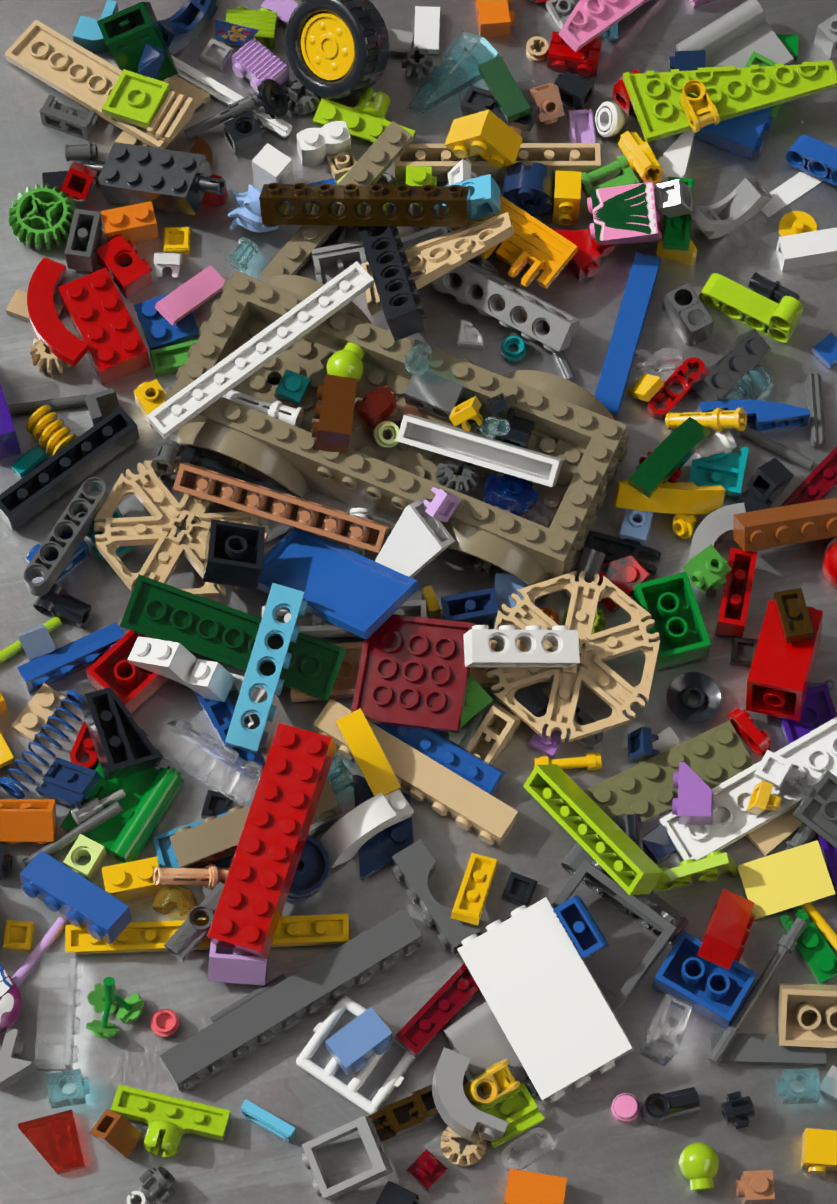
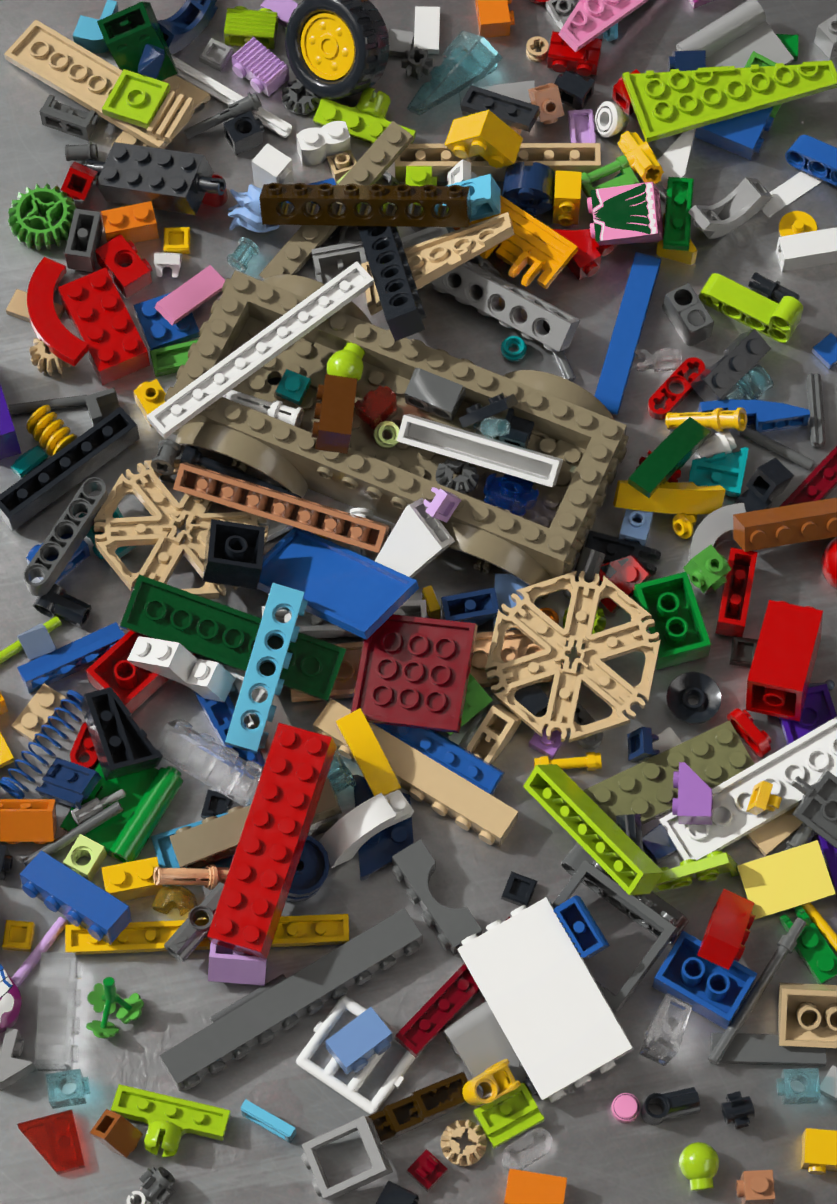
(54, 178): black tile -> none
(165, 1023): coral plate -> none
(202, 147): reddish brown tile -> none
(233, 33): blue sticker -> none
(279, 106): black gear -> none
(419, 359): clear light blue bush -> none
(454, 1105): light grey arch -> none
(466, 411): yellow tile -> none
(469, 336): white tile -> none
(474, 889): yellow tile -> none
(480, 654): white brick -> none
(504, 89): dark green tile -> none
(645, 387): yellow tile -> none
(674, 198): light grey brick -> none
(699, 110): yellow piece -> none
(773, 769): white tile -> none
(793, 615): dark brown plate -> none

